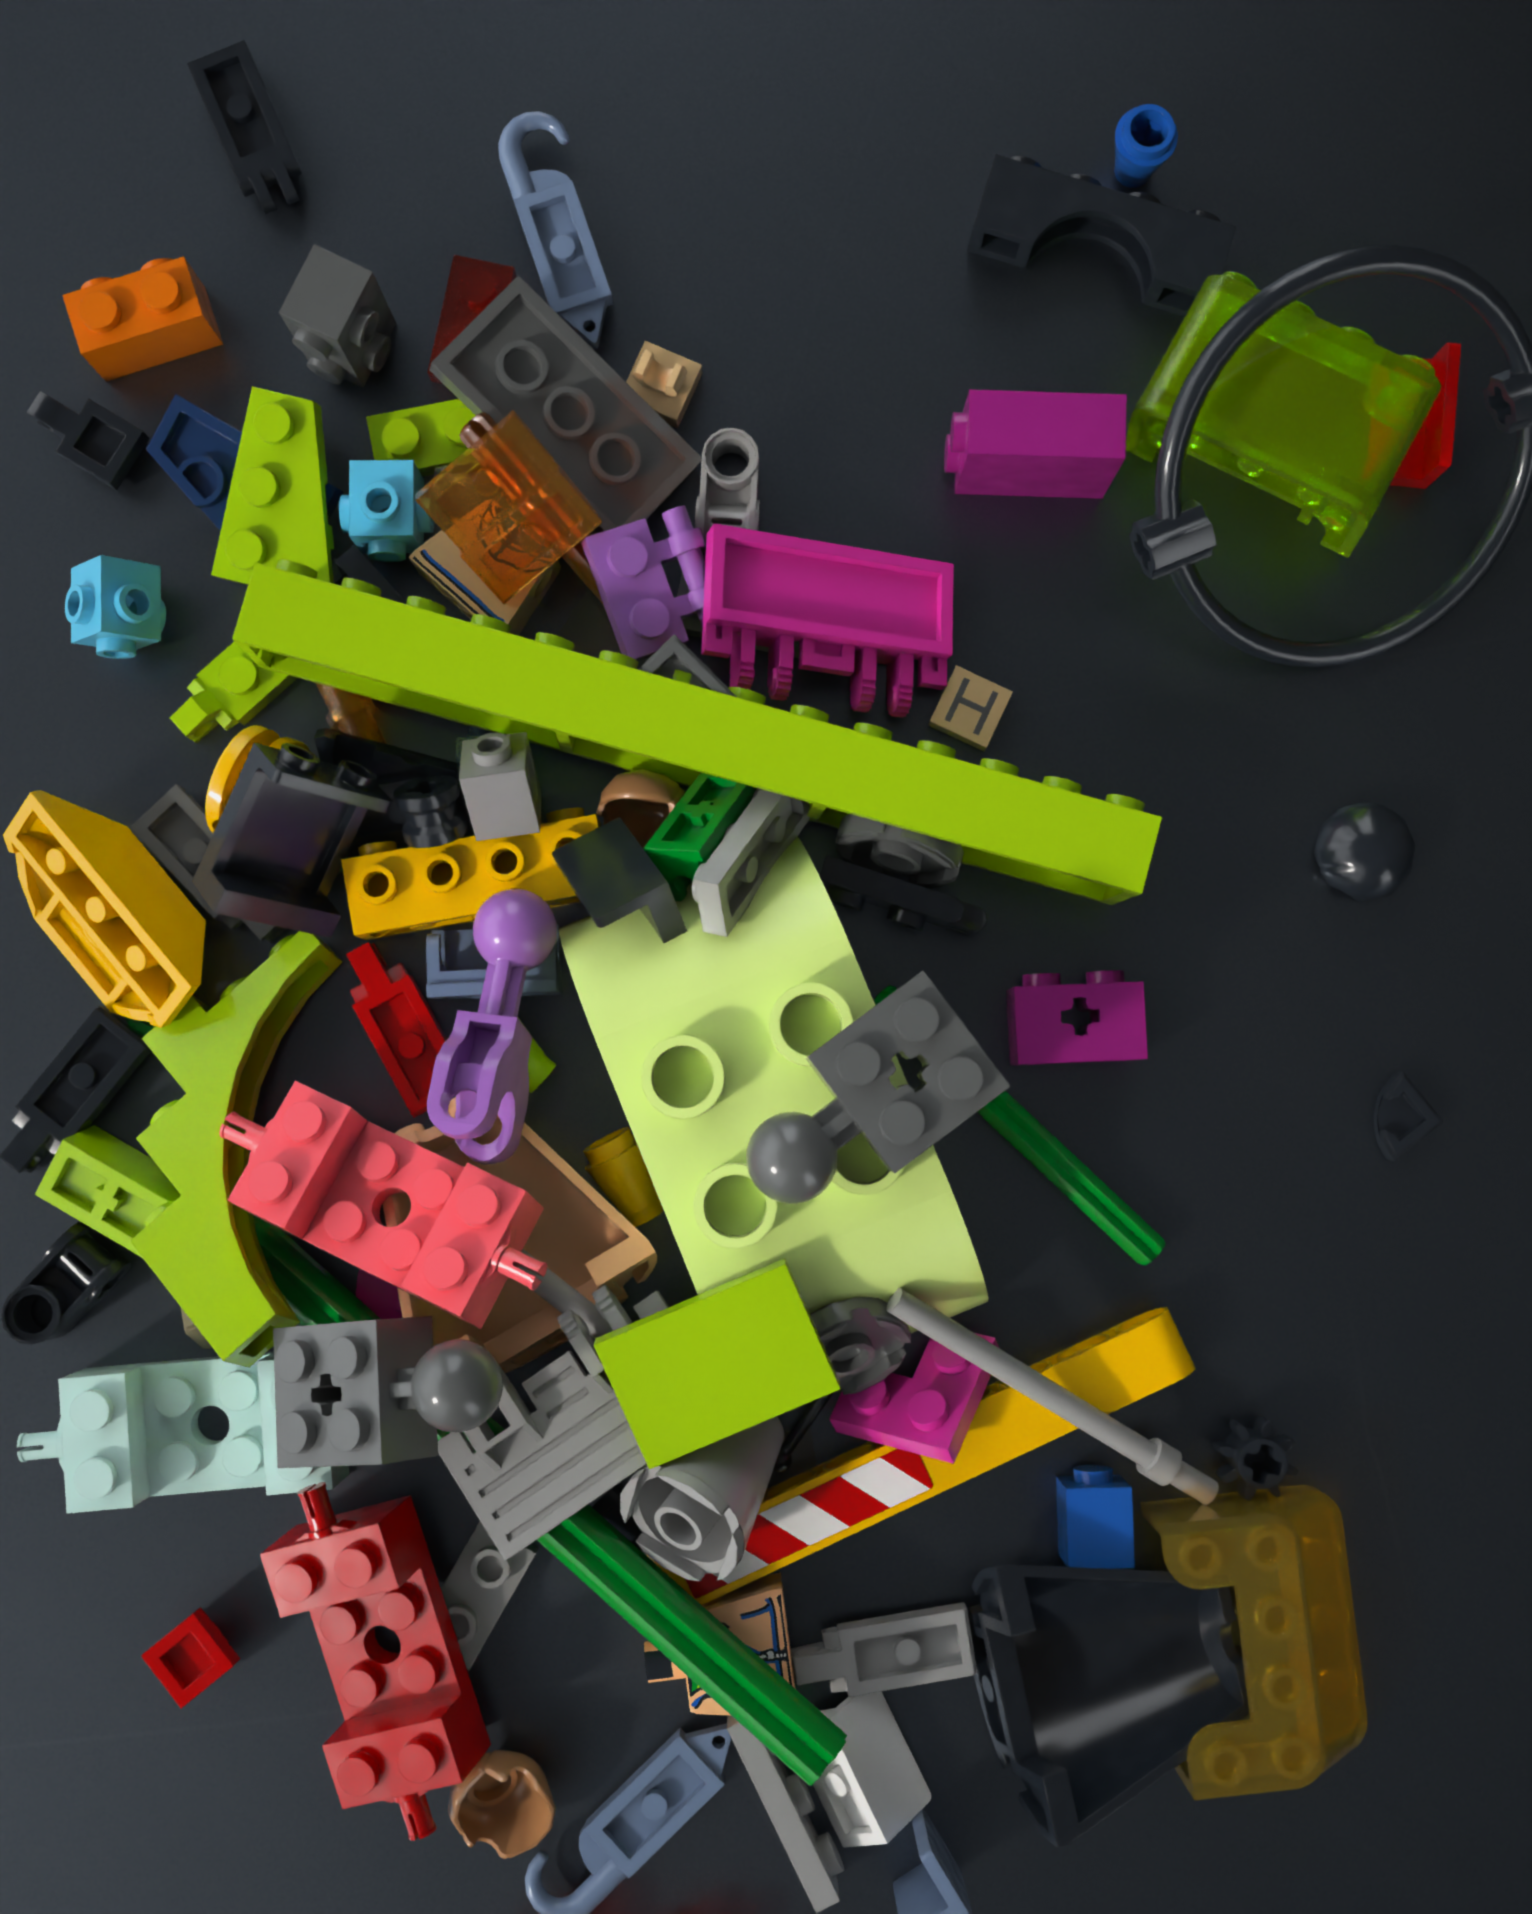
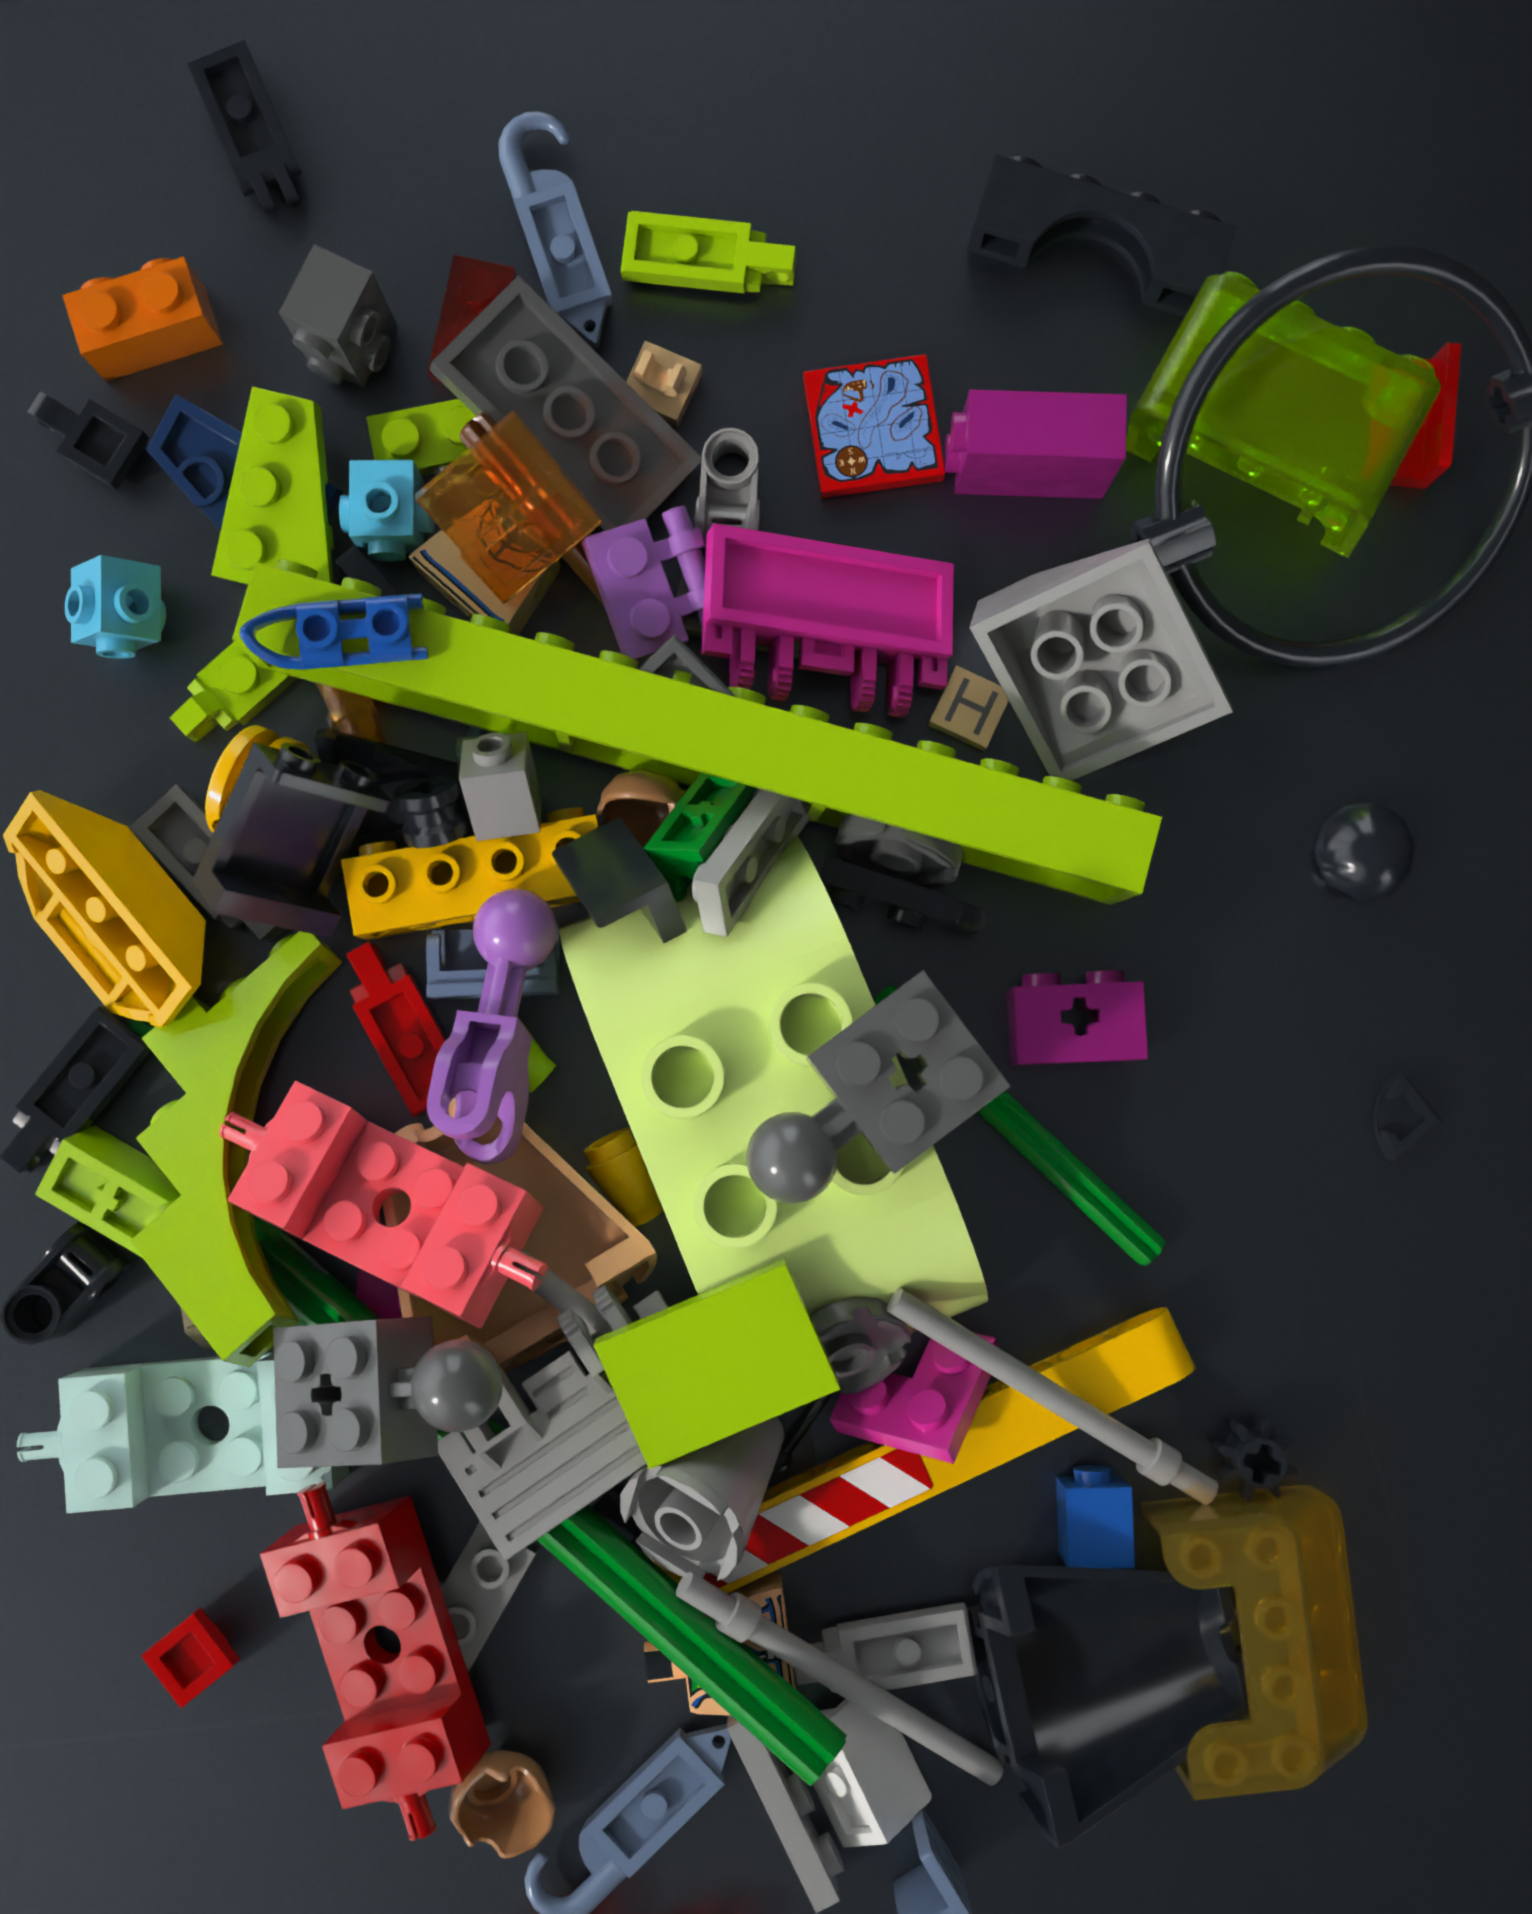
(323, 632): none -> blue piece
(703, 254): none -> lime hinge
(743, 1620): none -> light grey bar
(873, 426): none -> tile
(1098, 659): none -> light grey slope
(1143, 143): blue cone -> none

